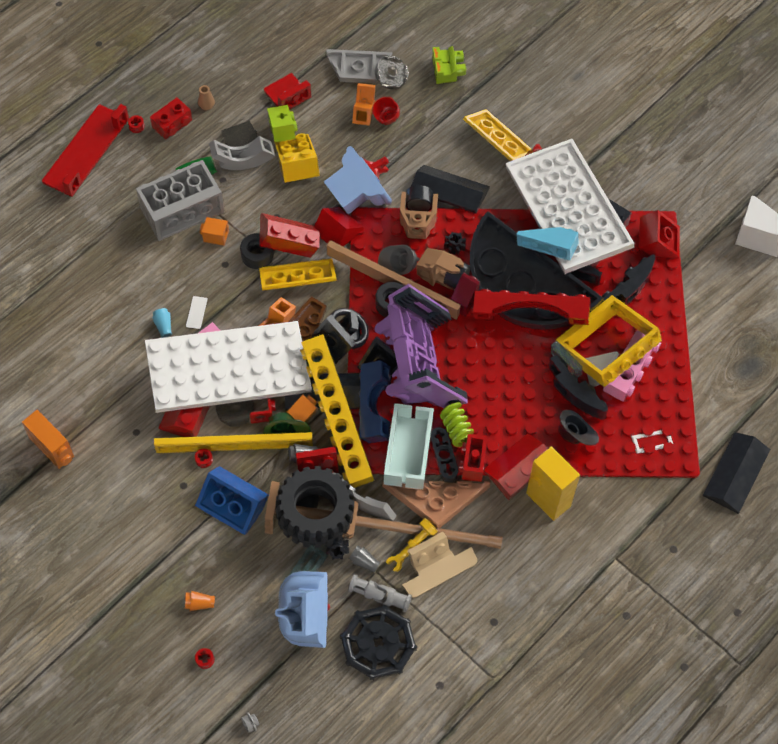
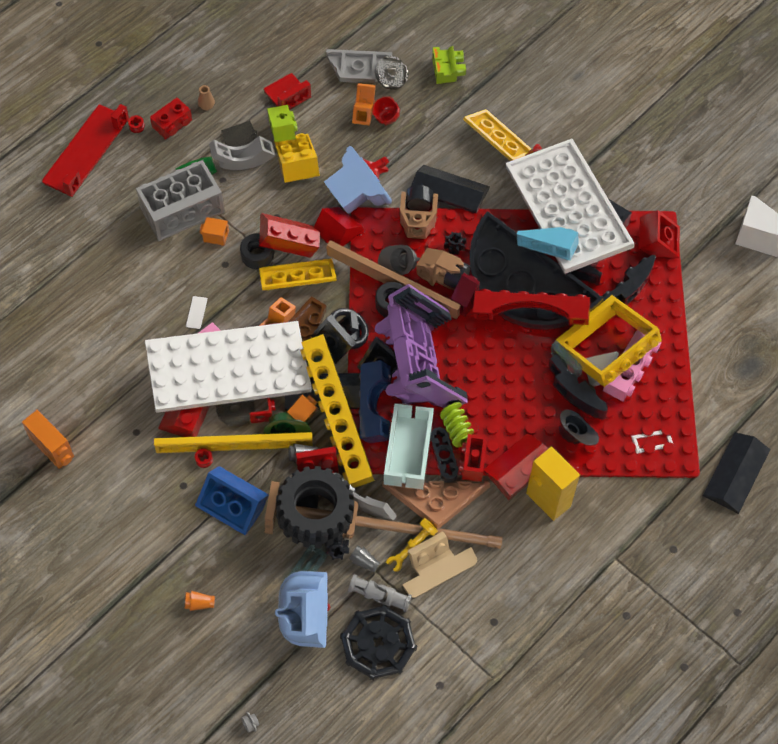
(163, 322): medium azure cone -> none
(208, 652): red bush -> none

